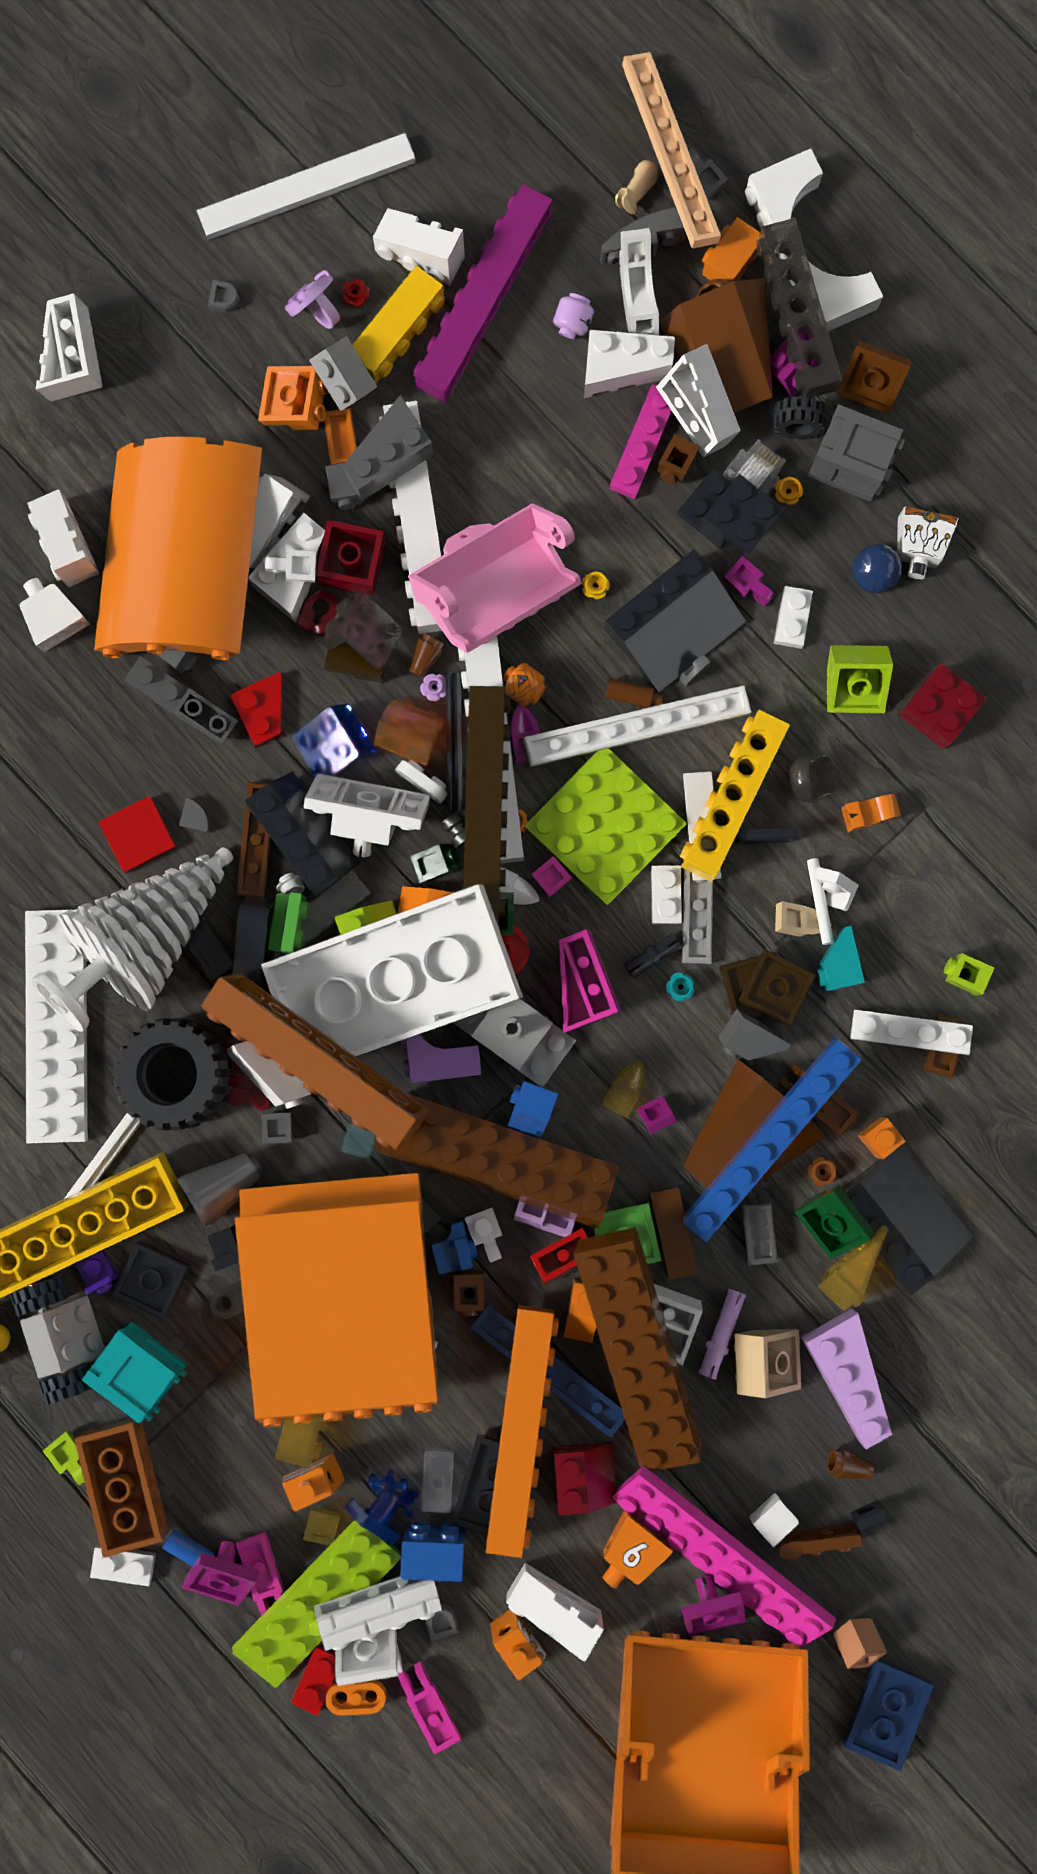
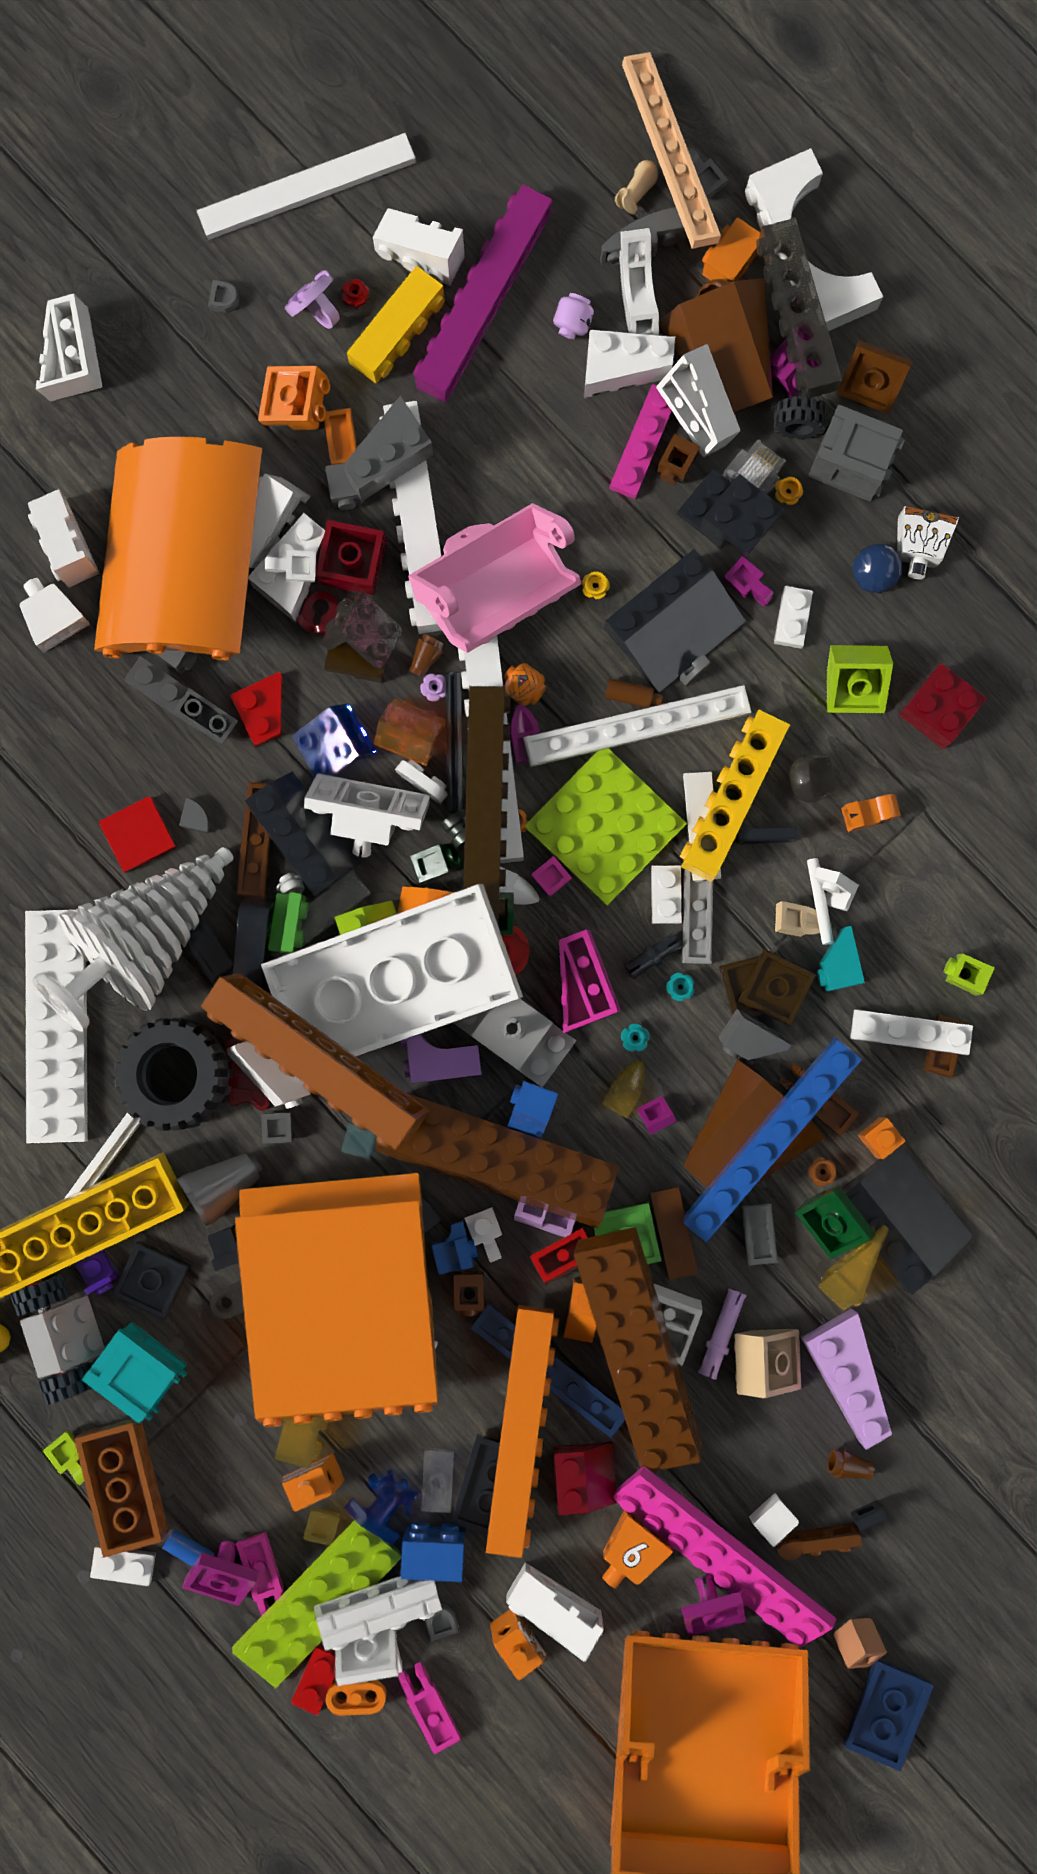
(343, 373): light grey brick -> none
(627, 1037): none -> teal plate

